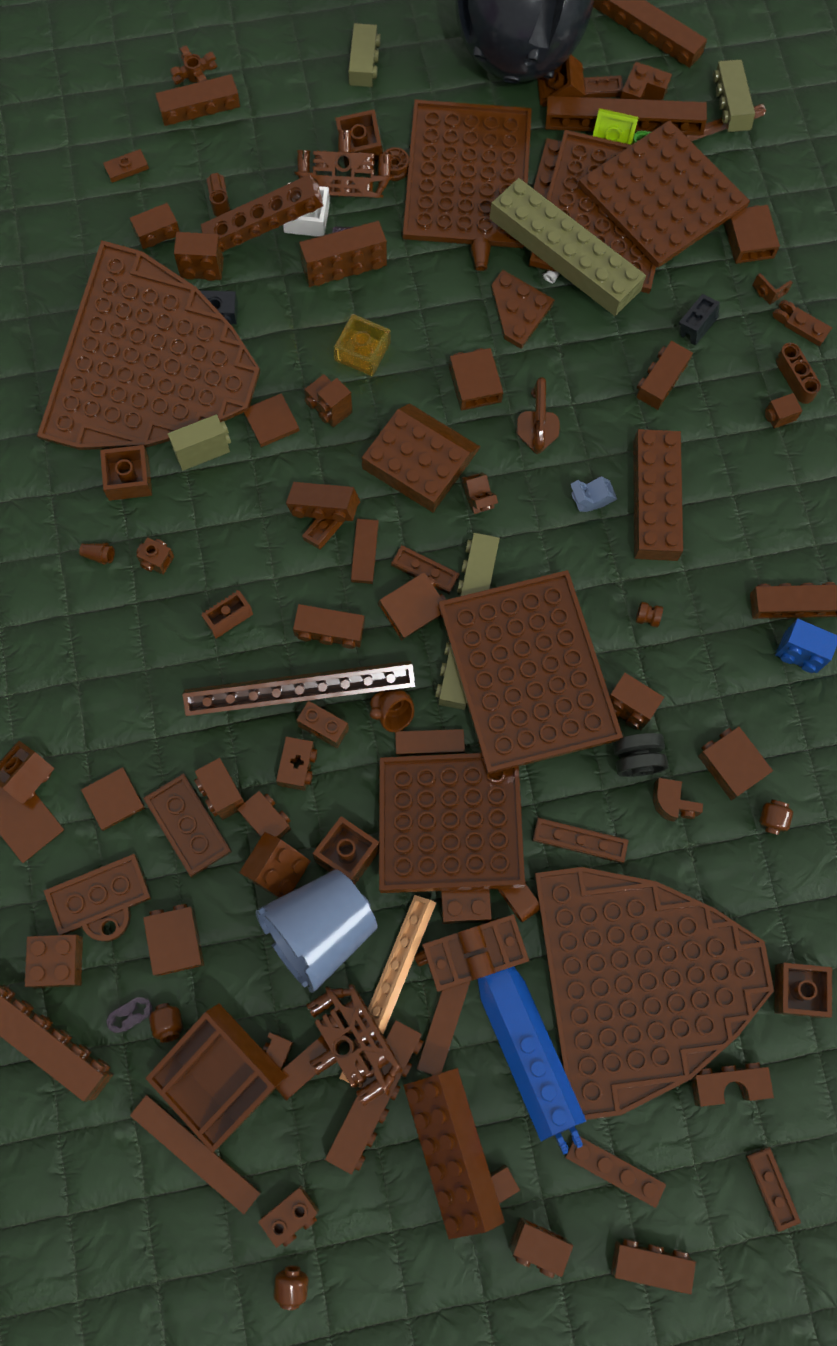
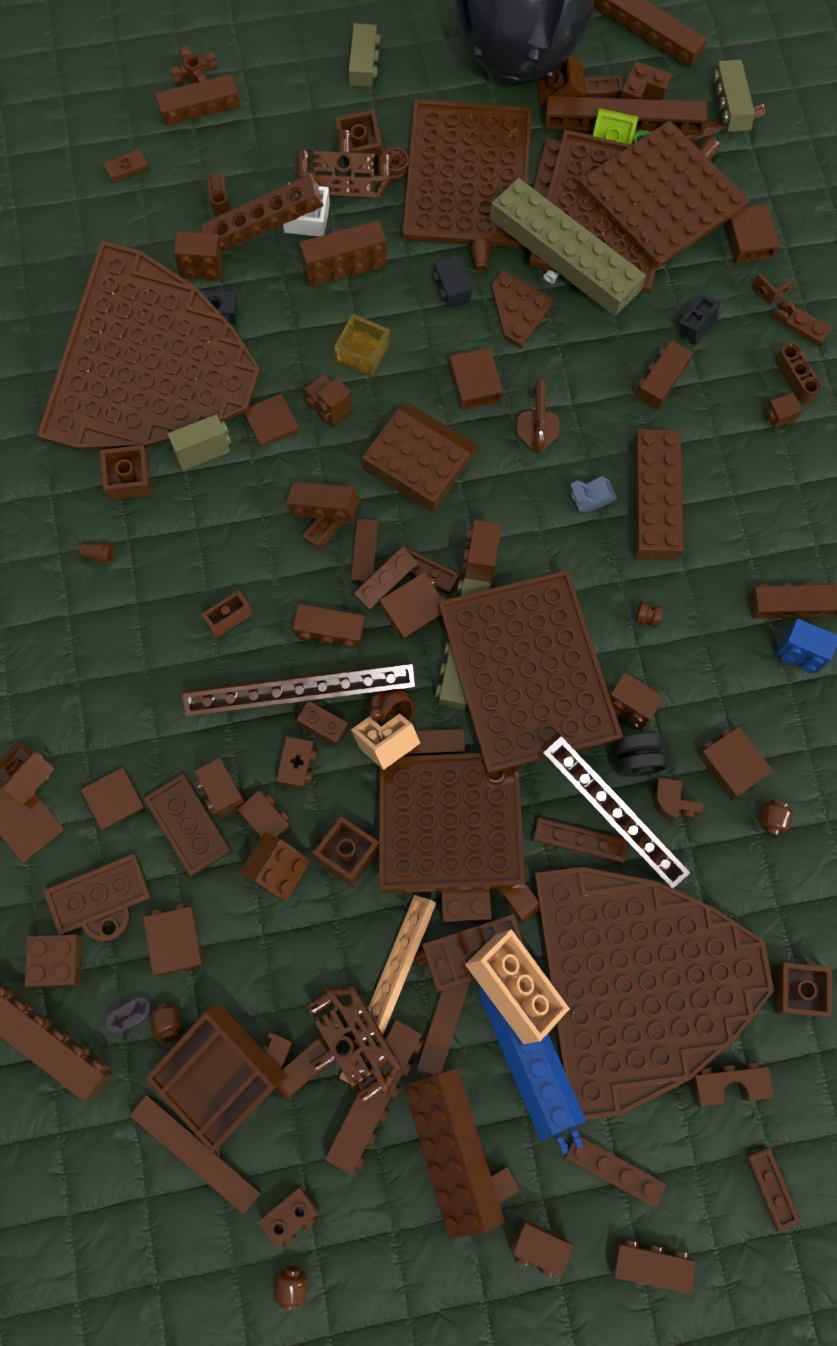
(154, 225): reddish brown brick -> none
(154, 555): reddish brown brick -> none
(318, 927): sand blue cone -> none
(384, 577): none -> reddish brown brick
(386, 742): none -> light nougat brick
(452, 282): none -> black brick
(479, 493): reddish brown brick -> none
(481, 551): none -> reddish brown brick
(517, 987): none -> light nougat brick
(615, 810): none -> brick
(709, 147): none -> reddish brown cone

